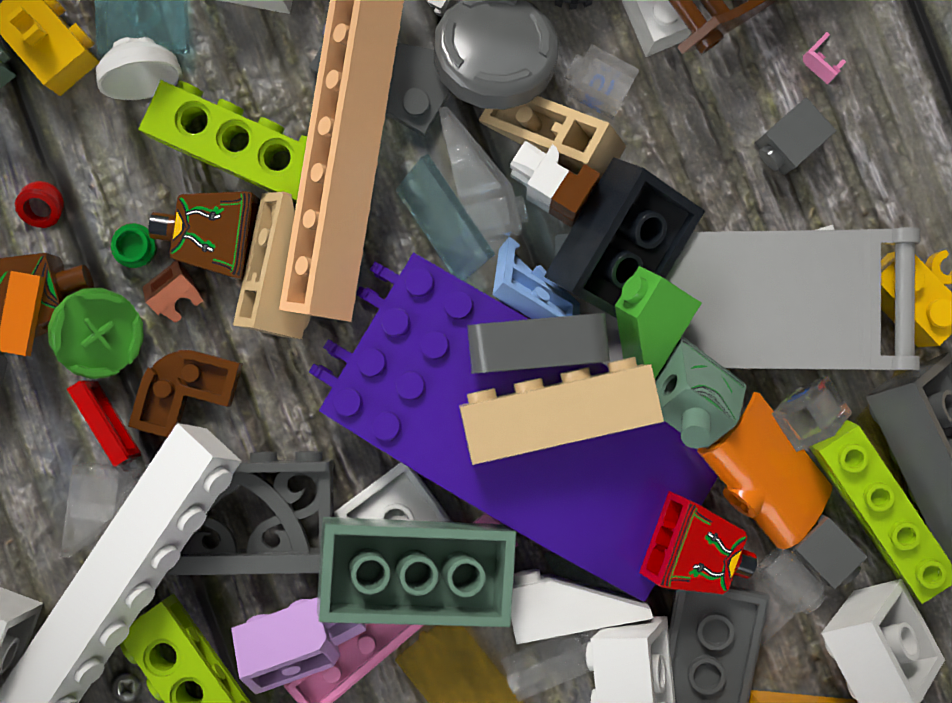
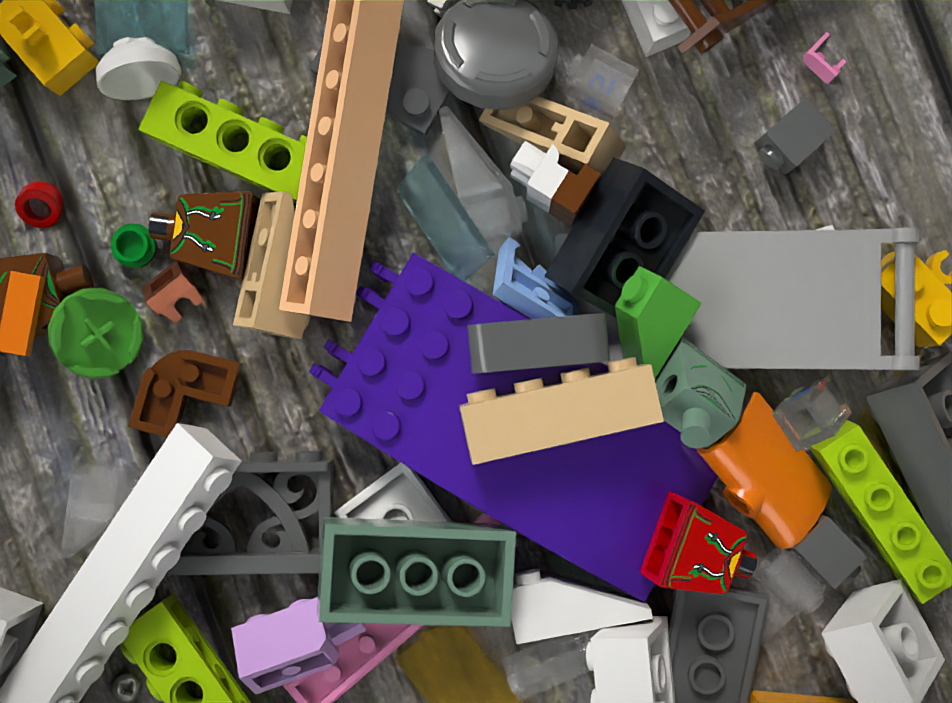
(104, 422): red tile -> none

